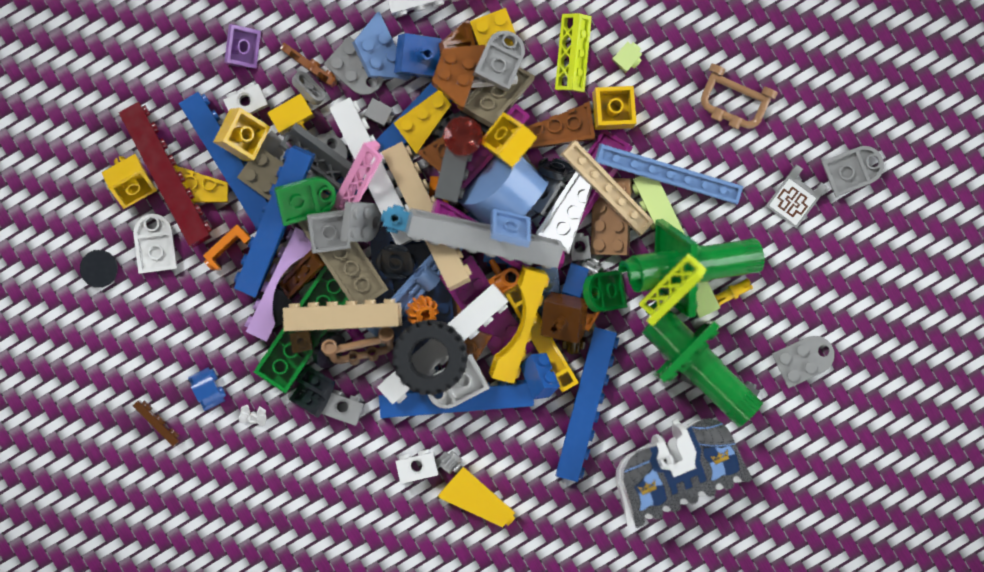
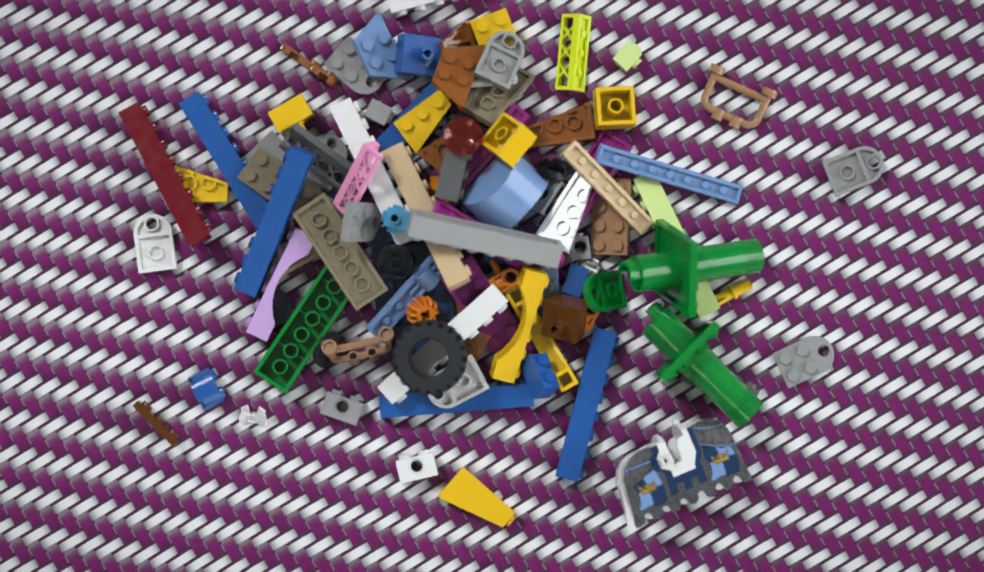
(99, 268): black tile -> none
(128, 180): yellow brick -> none
(223, 244): orange panel -> none
(241, 134): yellow brick -> none
(242, 46): medium lavender slope -> none
(256, 95): white brick -> none
(301, 274): reddish brown plate -> none
(301, 341): dark brown brick -> none
(303, 198): green plate -> none
(308, 88): light grey plate -> none
(313, 391): black slope -> none
(326, 231): light grey plate -> none
(342, 316): tan brick -> none
(355, 334): magenta pin -> none
(450, 462): light grey gear -> none
(510, 228): medium blue plate -> none
(573, 348): dark brown gear -> none
(674, 295): neon yellow fence -> none
(794, 198): flag -> none

